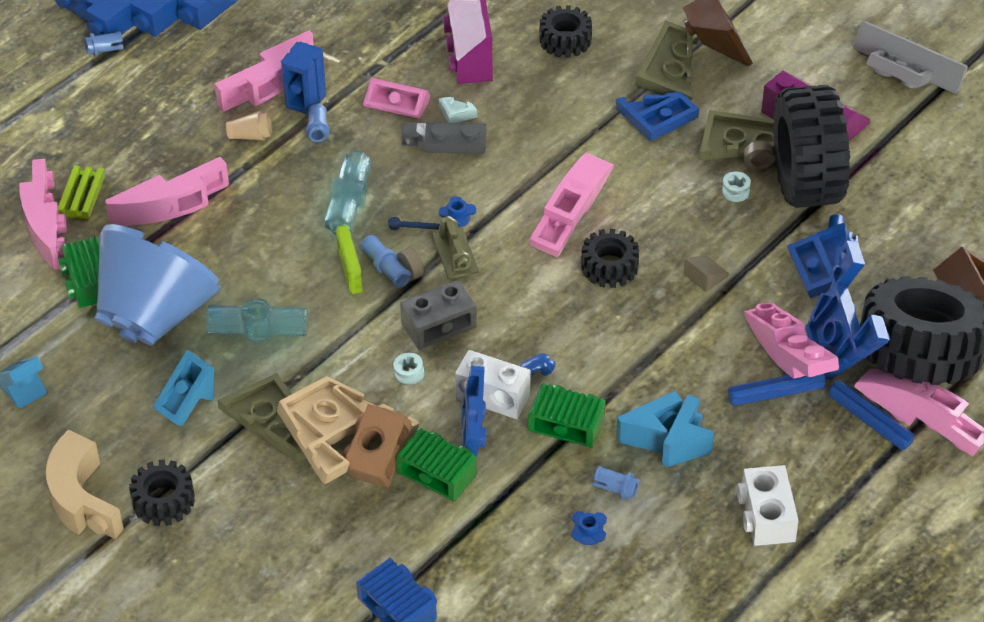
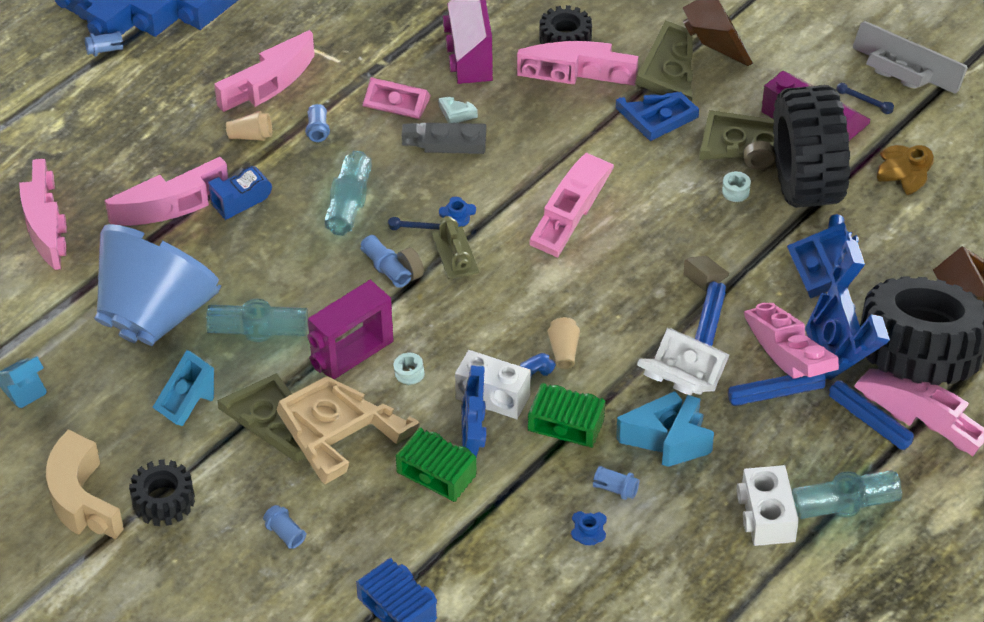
(81, 264): green brick -> none
(85, 176): lime tile -> none
(239, 192): none -> blue leg
(278, 520): none -> medium blue pin
(303, 77): blue brick -> none
(349, 259): lime tile -> none
(363, 304): none -> magenta window
(379, 464): medium nougat brick -> none
(438, 314): flat silver brick -> none
(564, 341): none -> tan cone
(575, 59): none -> bright pink slope
(610, 271): black tyre -> none
(686, 362): none -> white bracket
(710, 313): none -> blue axle
(847, 494): none -> clear light blue piece
(886, 107): none -> dark blue hinge
(901, 165): none -> pearl gold plate

